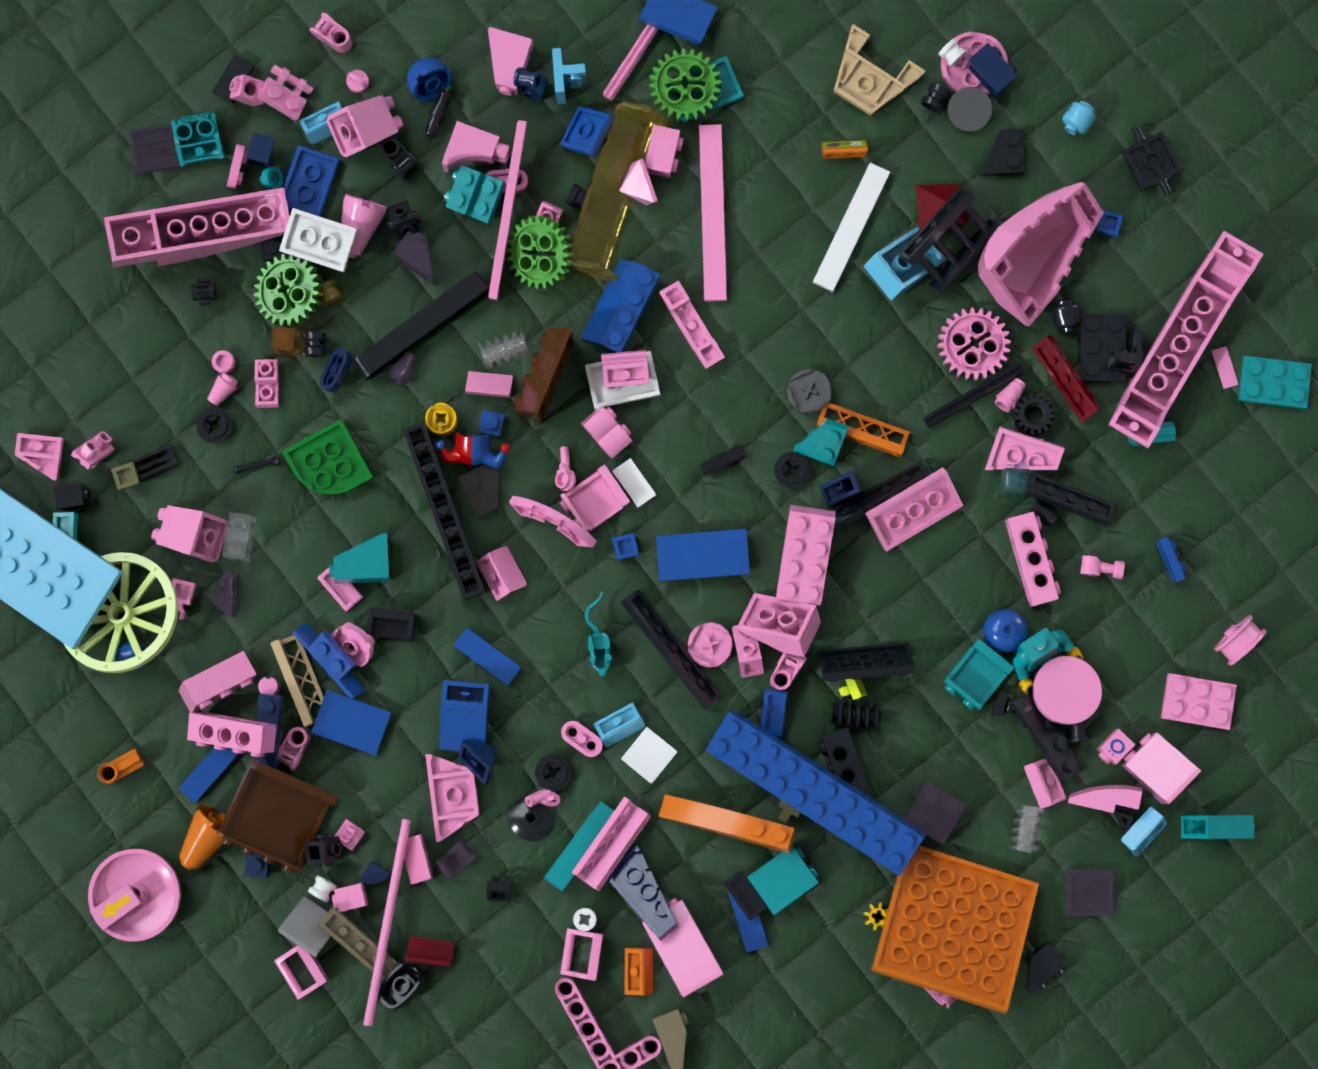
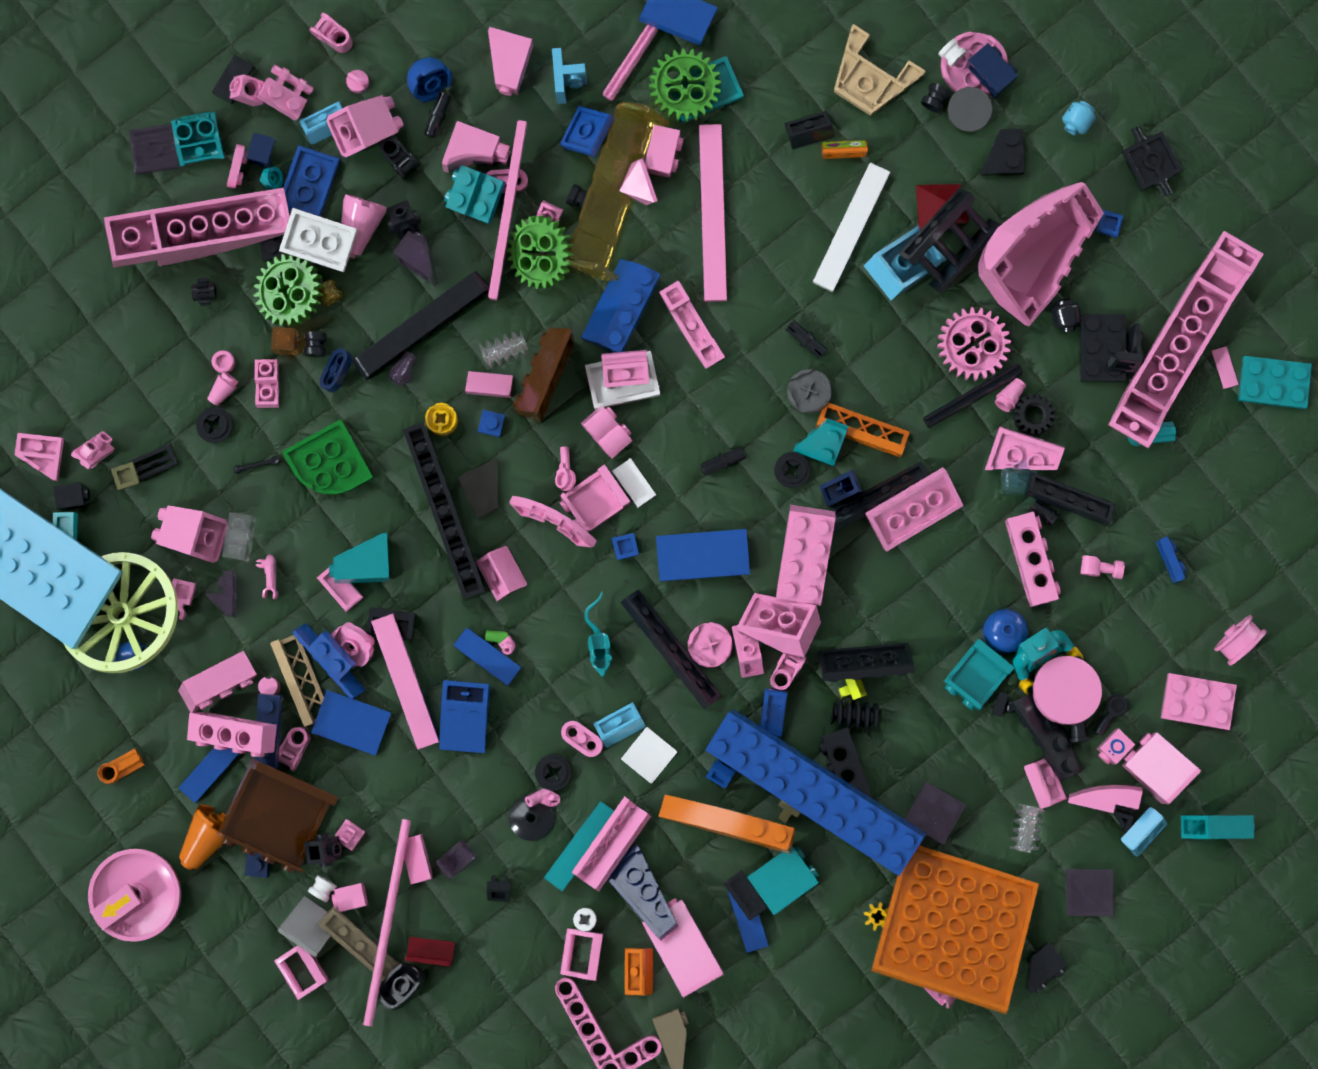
(270, 570): none -> bright pink piece
(374, 874): dark blue tile -> none
(405, 681): none -> bright pink tile
(451, 794): bright pink wing -> none
(473, 451): piece -> none
(478, 759): dark blue slope -> none
(503, 639): none -> arm
(530, 83): dark blue piece -> none
(720, 774): none -> blue tile
(806, 339): none -> black pin
(809, 130): none -> black slope
(1066, 378): dark red plate -> none
(1116, 706): none -> black plate

